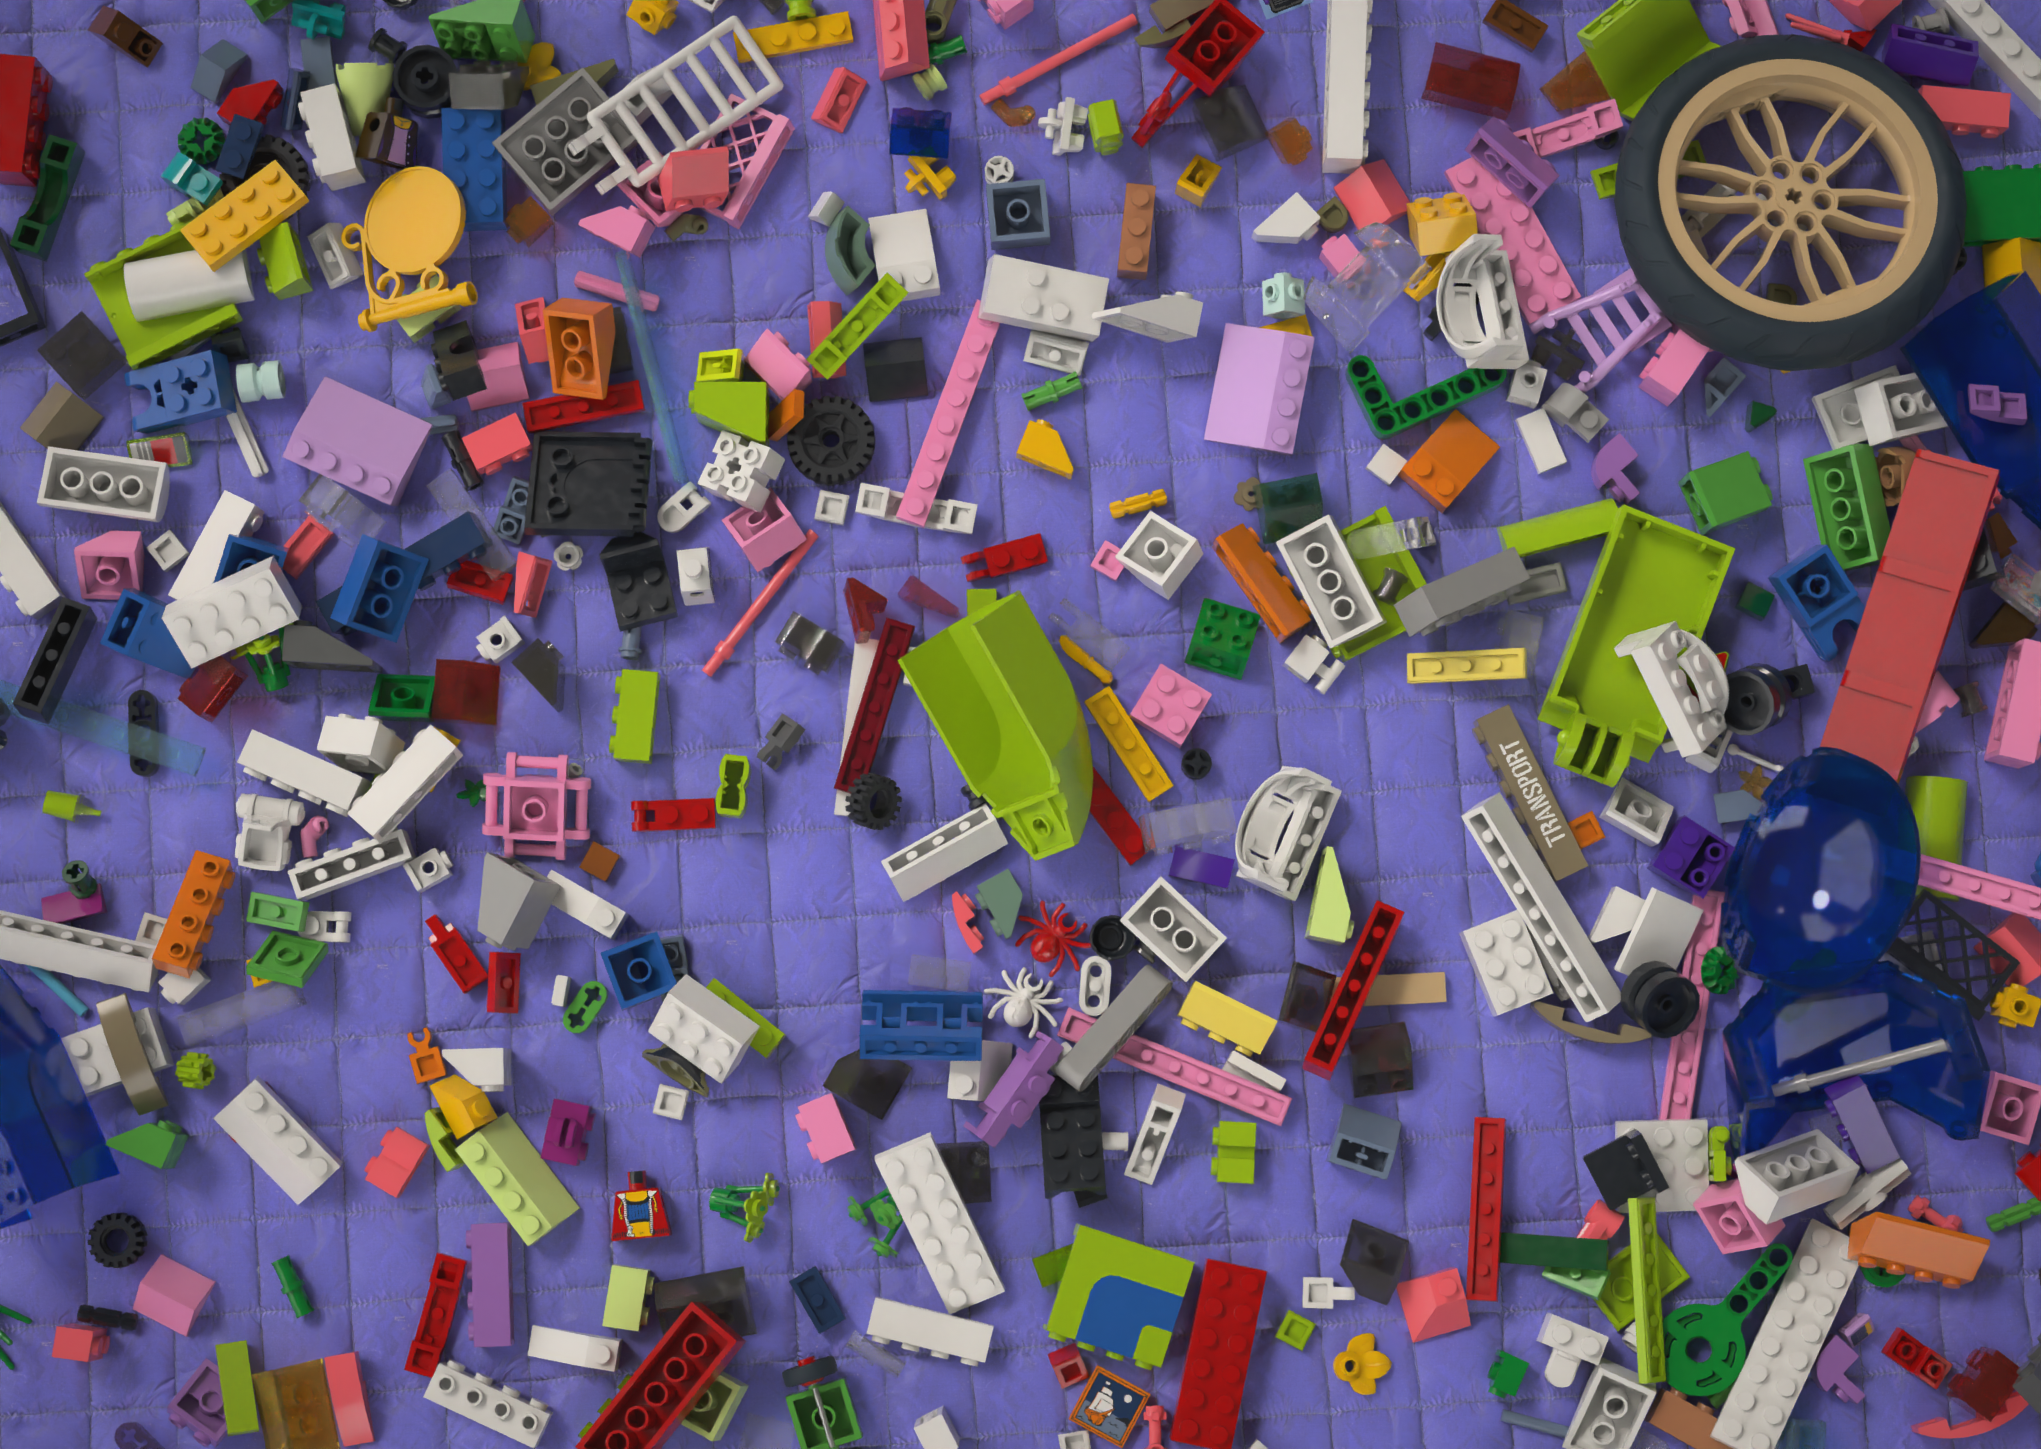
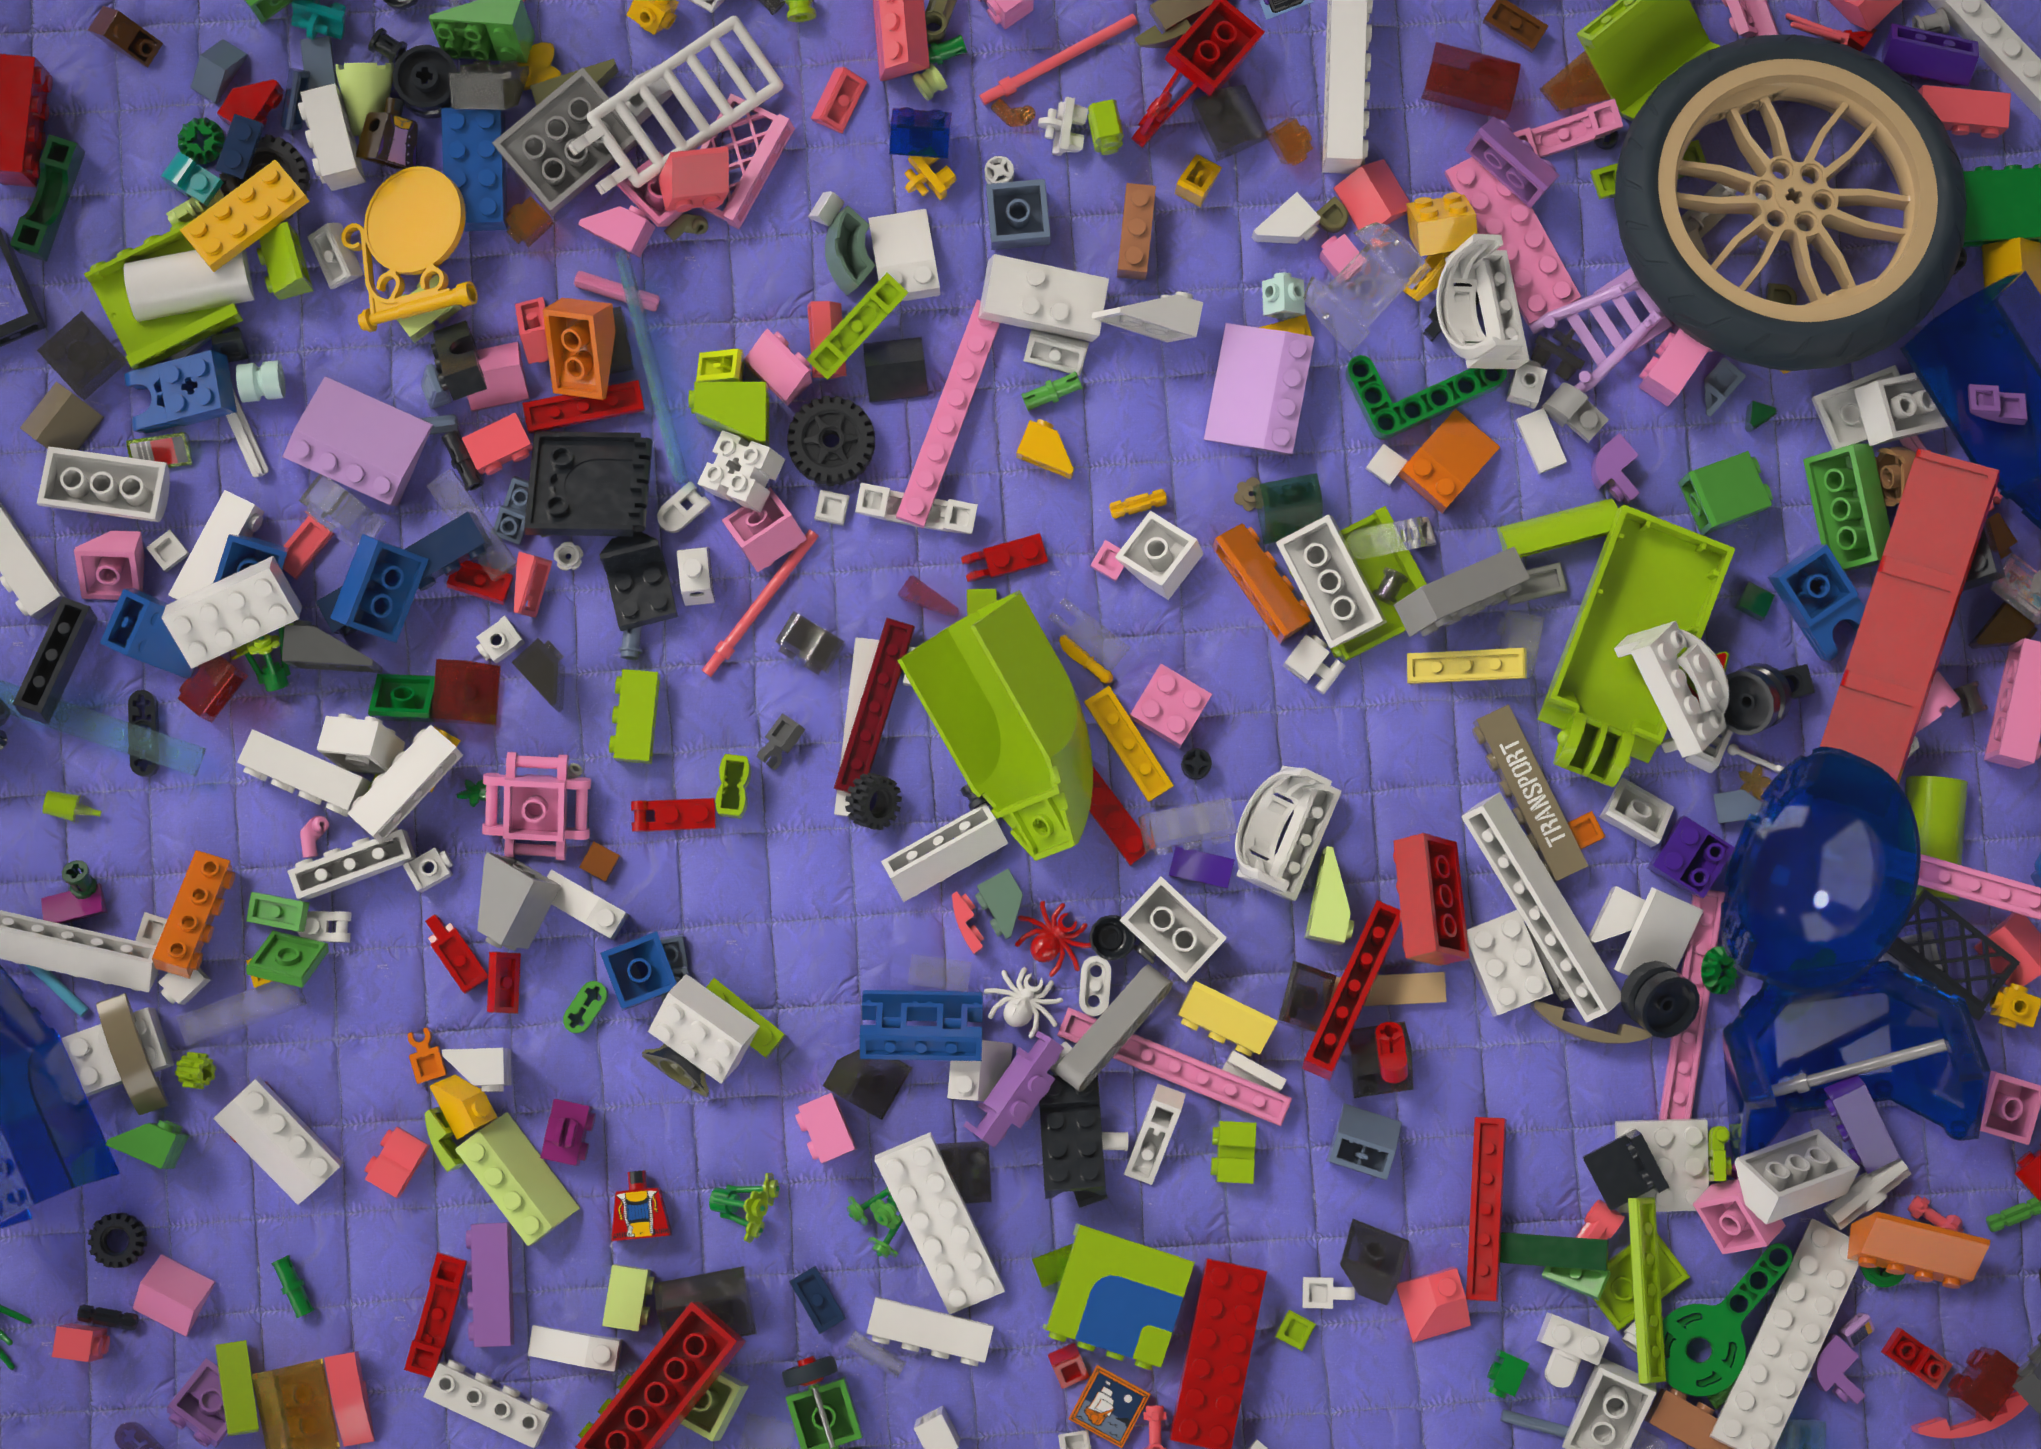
(266, 831): white piece -> none
(561, 990): white tile -> none
(671, 1102): white tile -> none
(786, 415): orange tile -> none
(798, 36): yellow plate -> none
(861, 604): clear red slope -> none
(1222, 638): green bracket -> none
(1366, 1364): yellow plate -> none
(1391, 1039): none -> red piece
(1431, 899): none -> red brick

